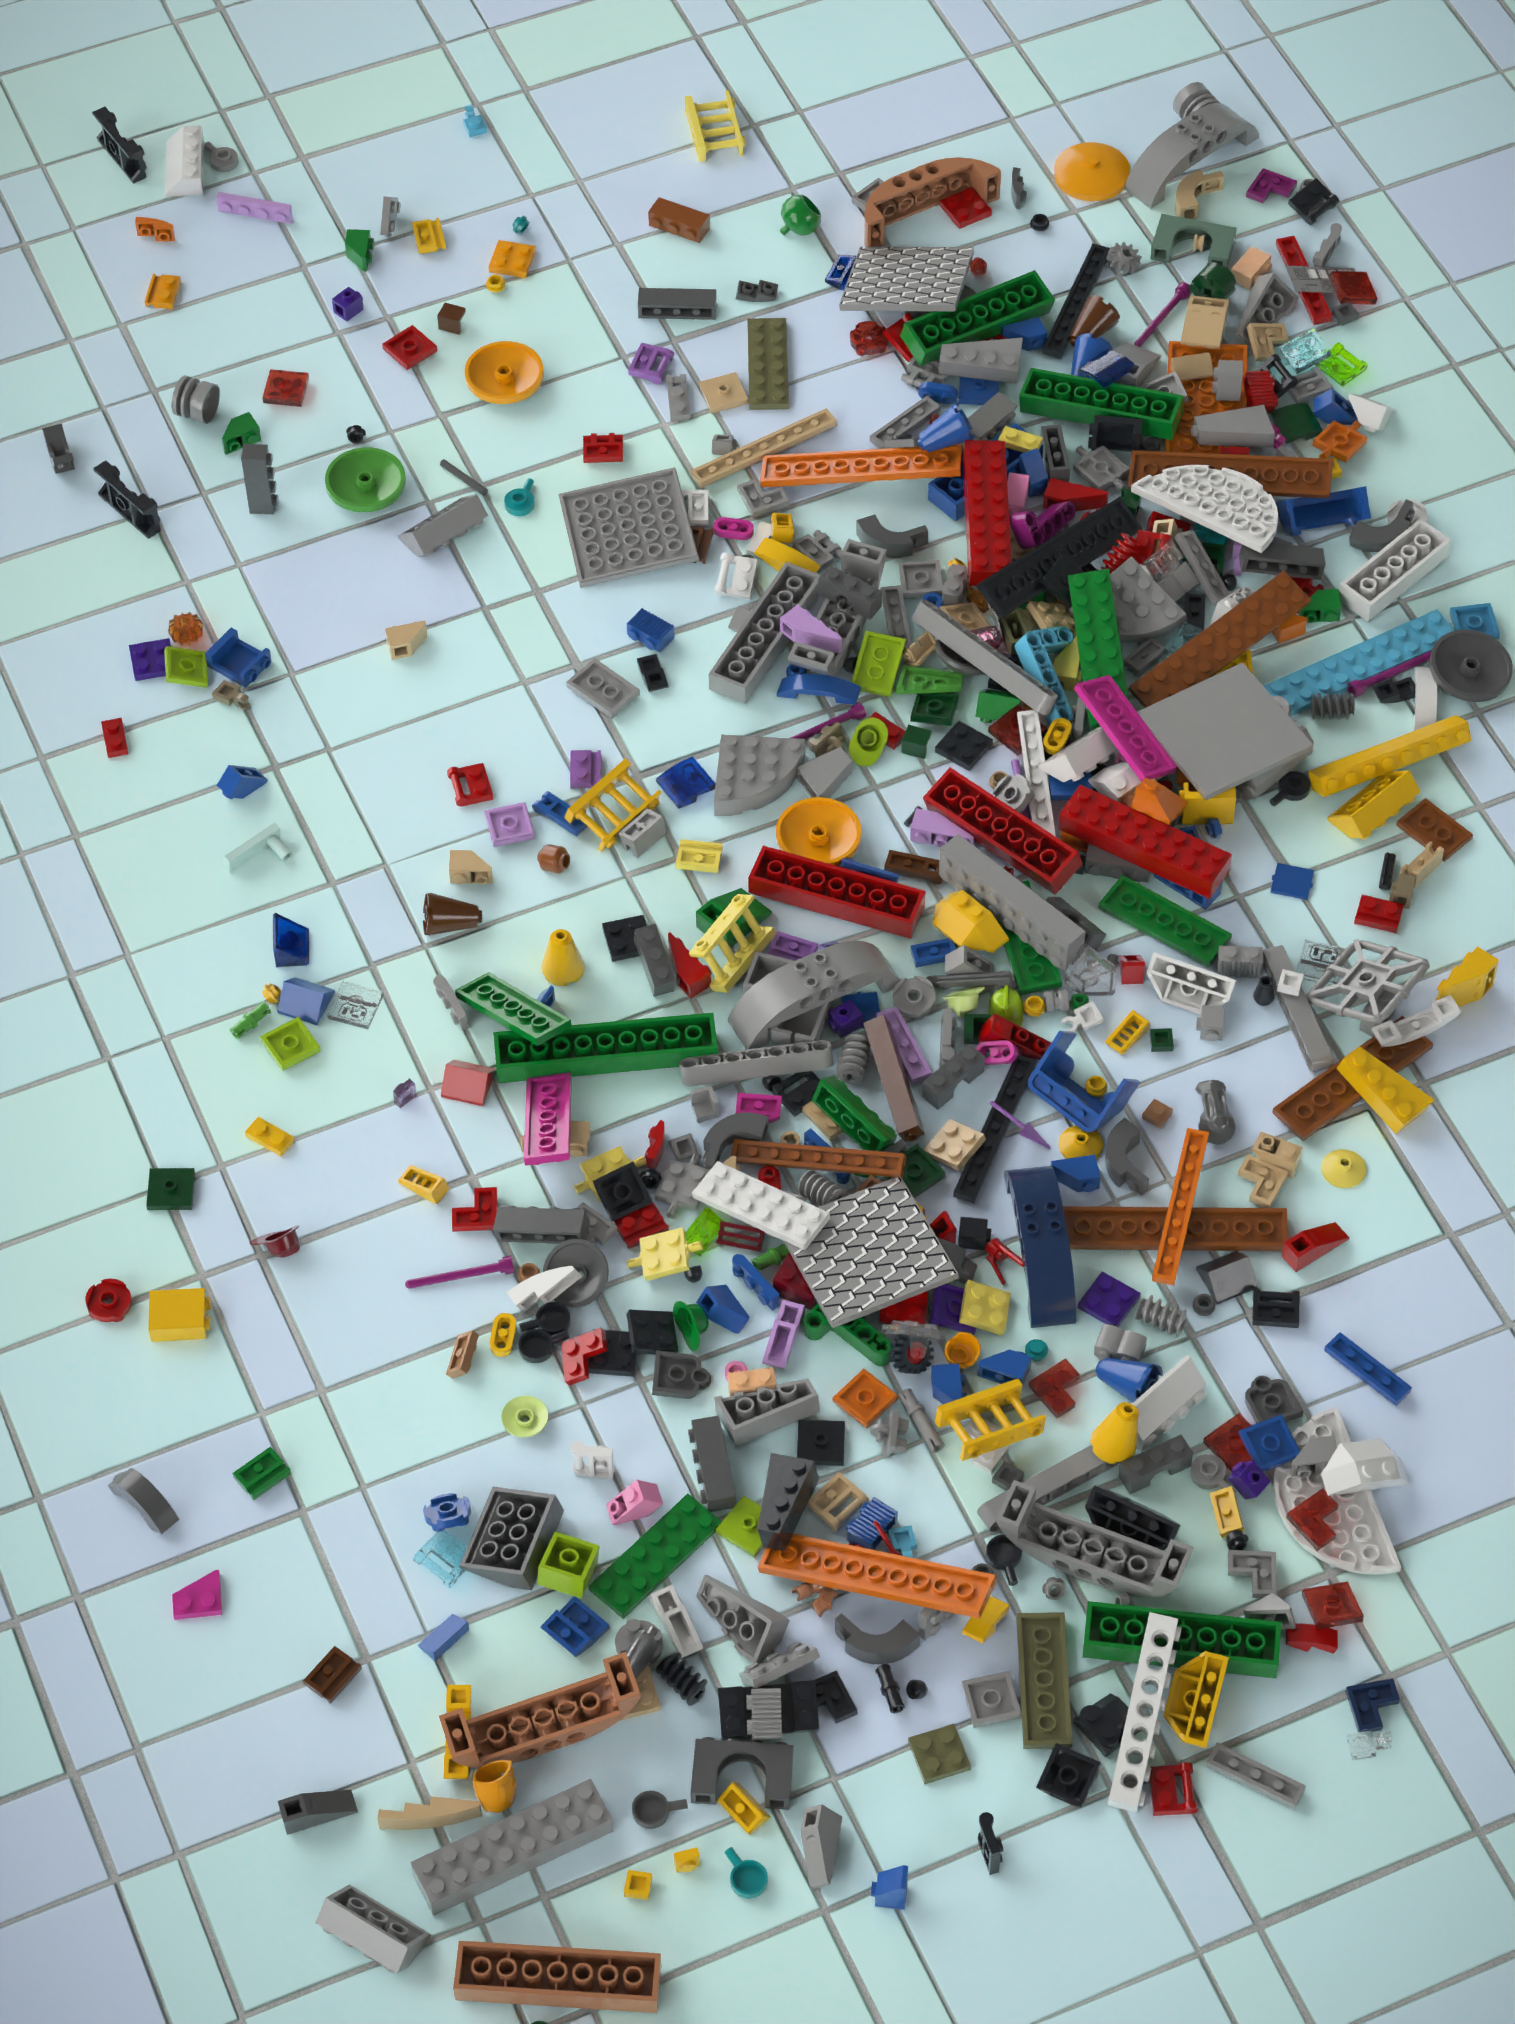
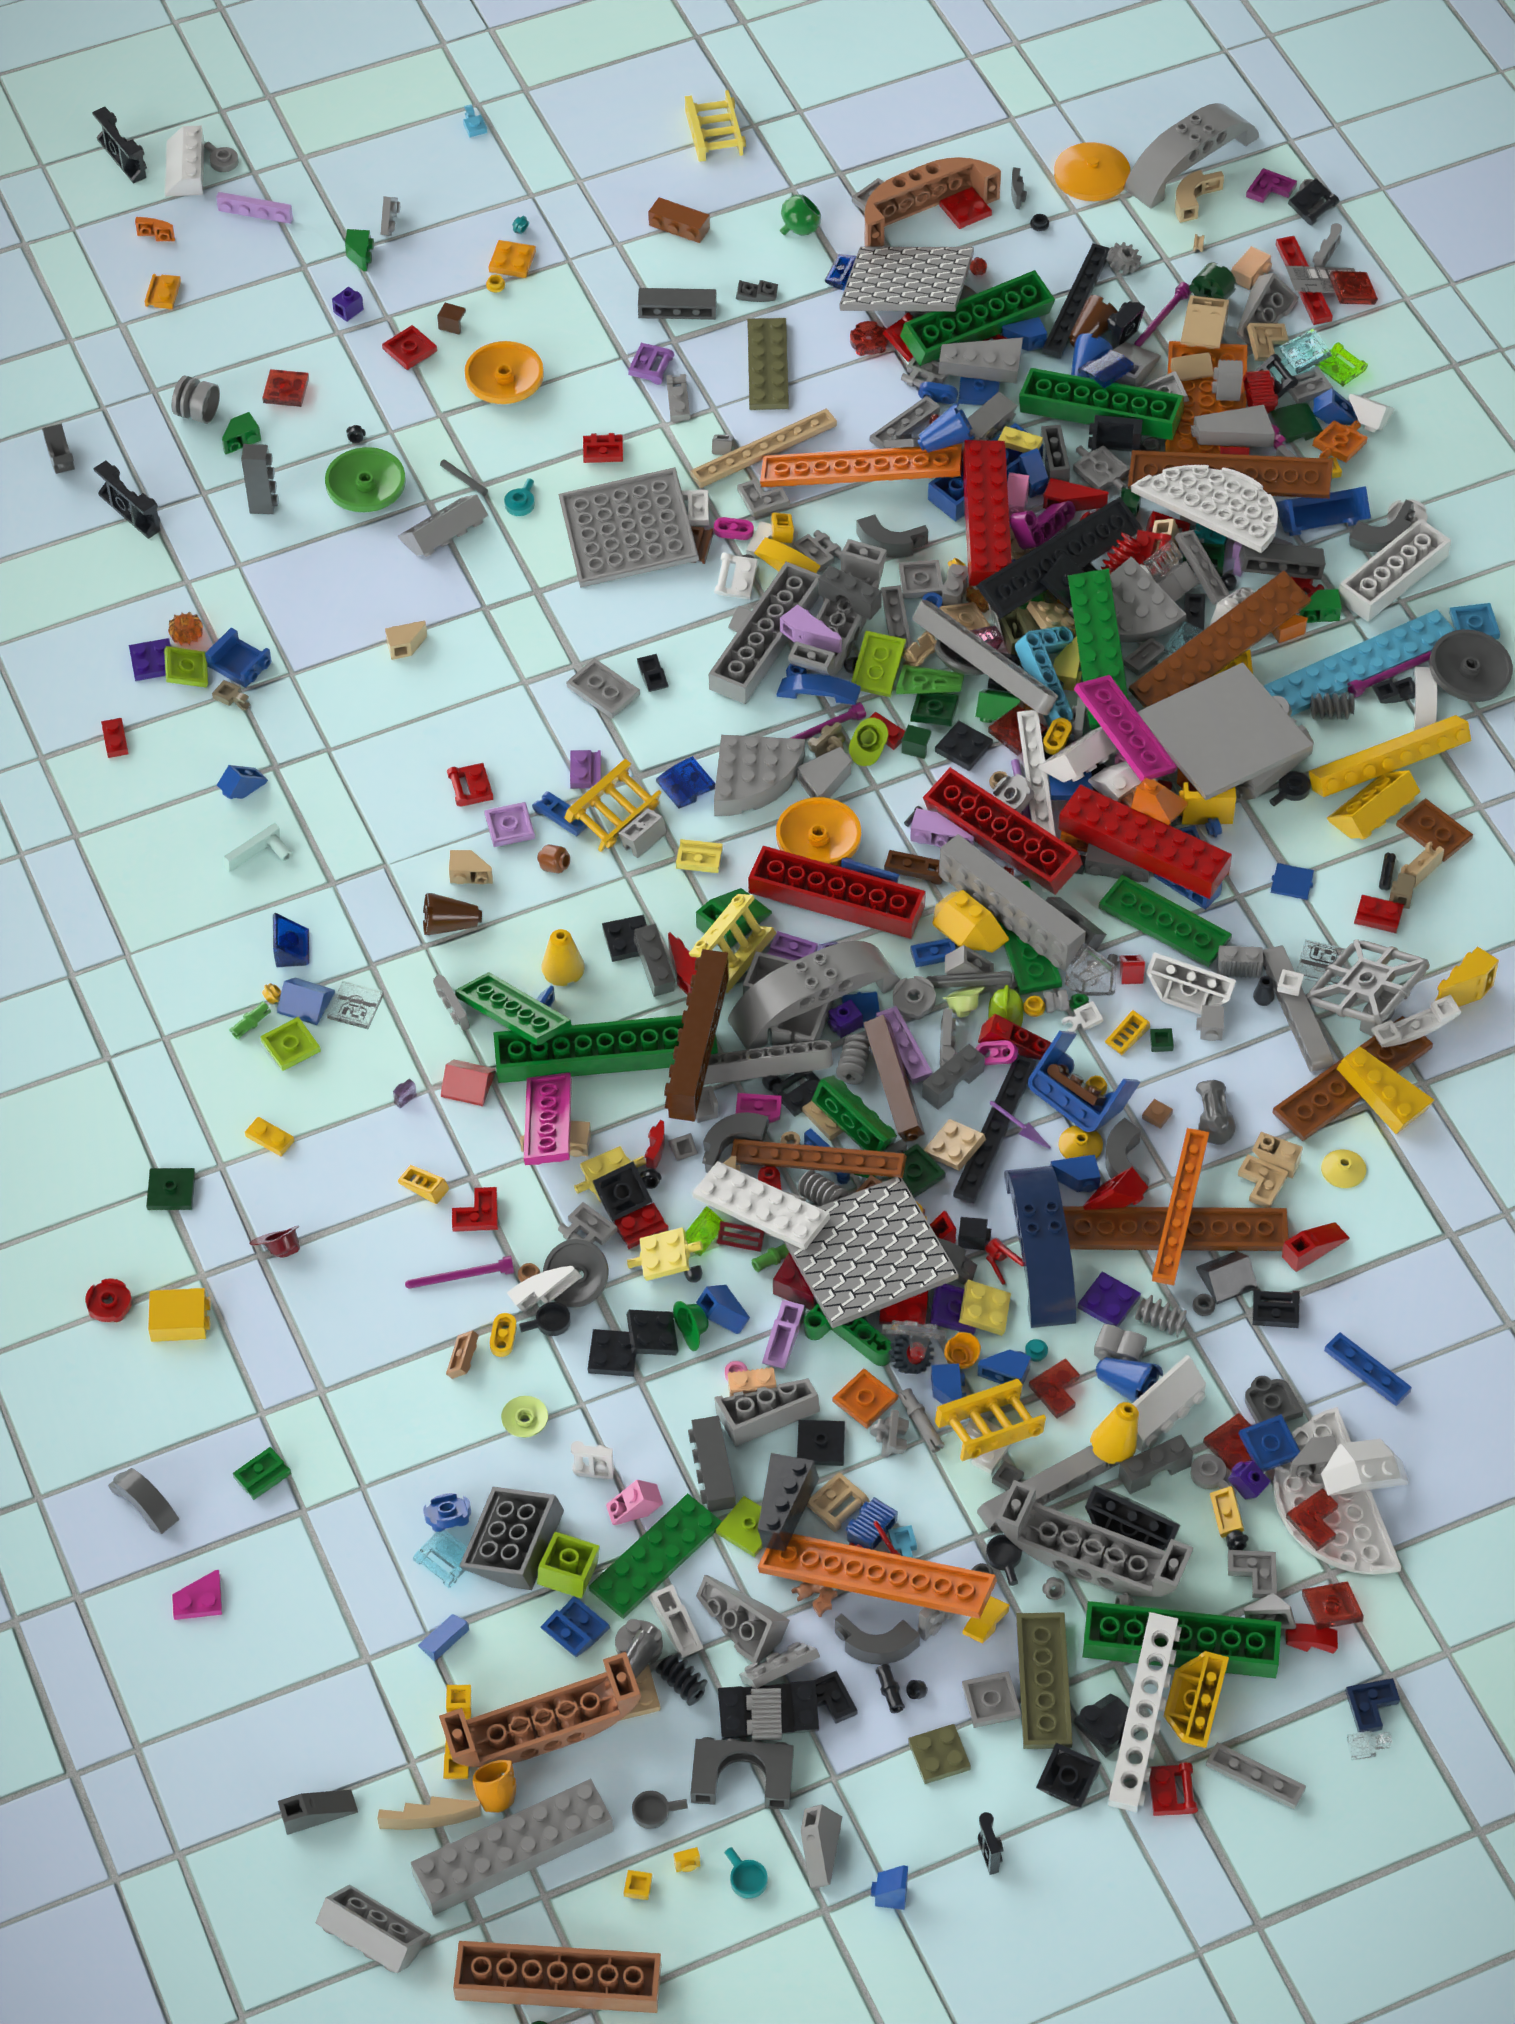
(332, 1674): reddish brown plate -> none
(428, 235): yellow plate -> none
(537, 1344): black piece -> none
(540, 1224): dark grey brick -> none
(577, 1350): plate -> none
(650, 630): blue brick -> none
(678, 1184): light grey plate -> none
(678, 1375): dark grey plate -> none
(697, 1035): none -> reddish brown brick
(723, 392): tan plate -> none
(743, 1807): yellow slope -> none
(755, 1281): blue plate -> none
(973, 1026): dark green panel -> none
(1076, 1084): none -> reddish brown plate
(1118, 1191): none -> red slope
(1125, 322): none -> black slope
(1176, 229): sand green arch -> none
(1192, 98): light grey wheel -> none
(1345, 313): dark grey plate -> none

